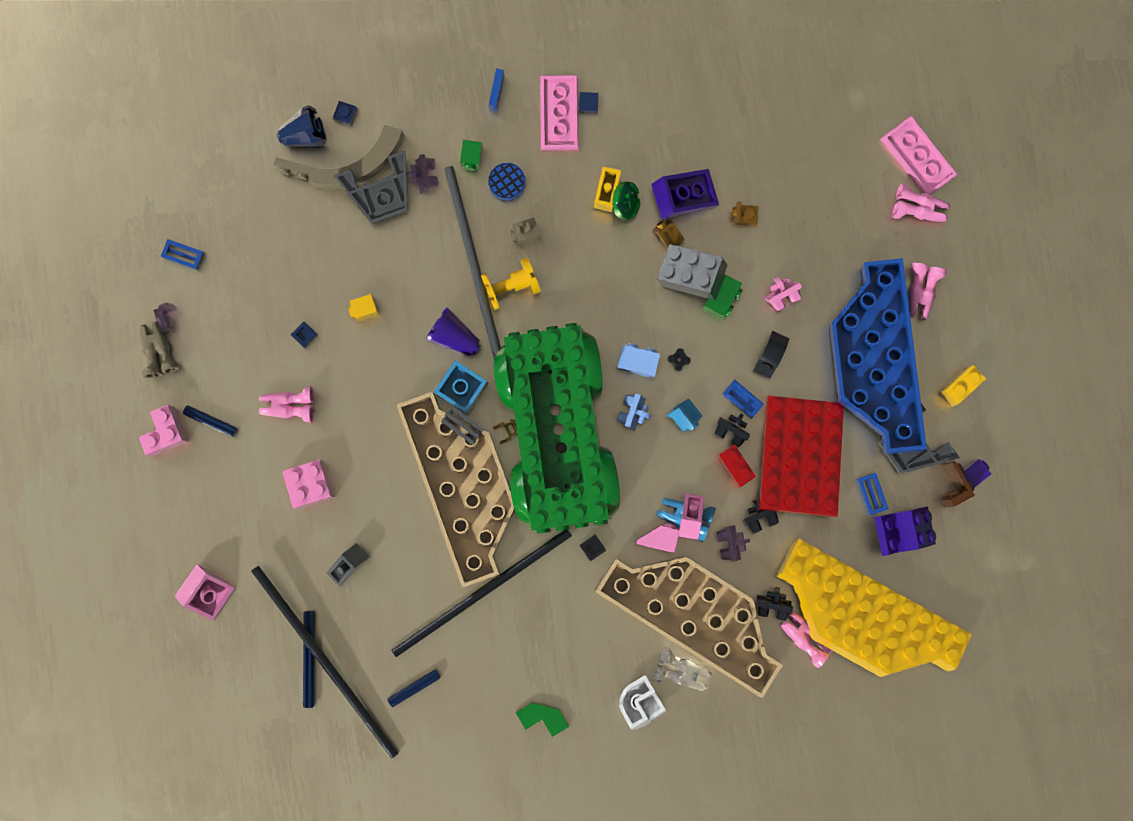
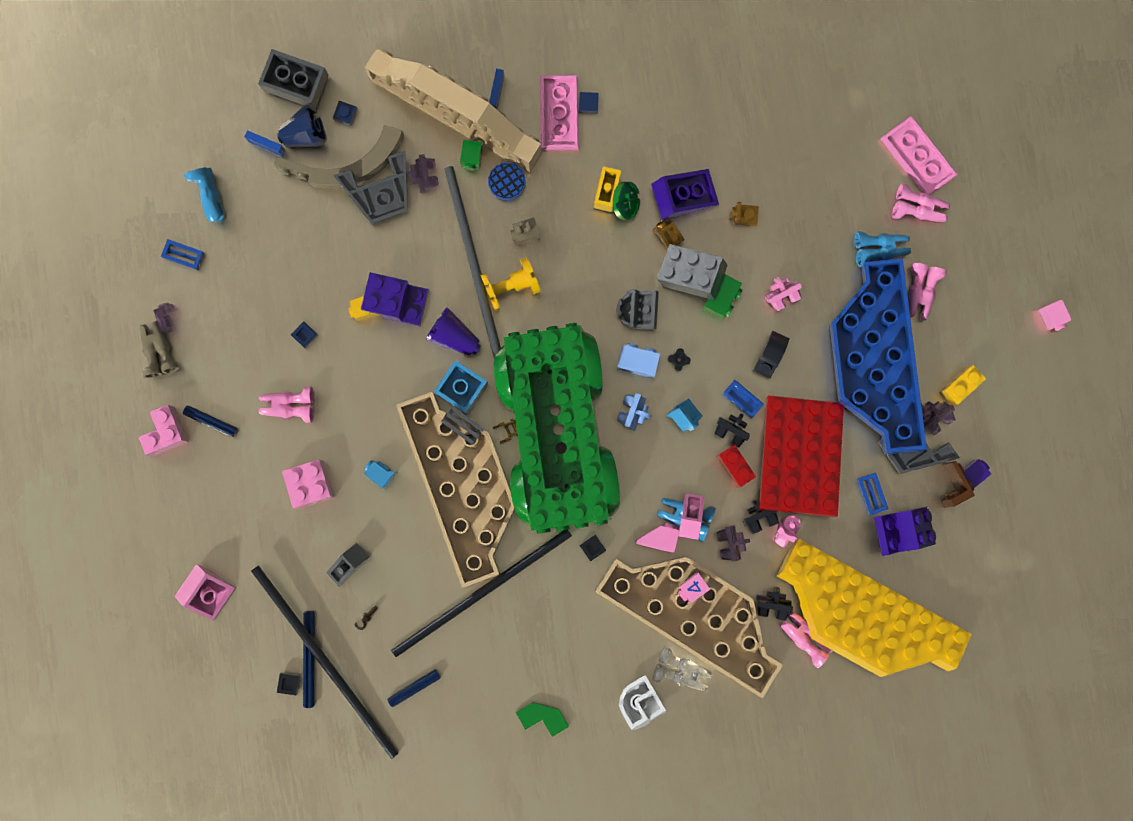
(208, 193): none -> dark azure piece
(264, 143): none -> blue tile
(288, 684): none -> black plate
(293, 79): none -> dark grey brick
(366, 617): none -> dark brown hand
(379, 473): none -> dark azure window
(394, 299): none -> dark purple bracket
(454, 106): none -> tan brick
(639, 309): none -> dark grey slope
(693, 588): none -> bright pink brick
(787, 530): none -> bright pink hips
(887, 243): none -> dark azure piece
(936, 413): none -> hips
(1055, 315): none -> bright pink brick

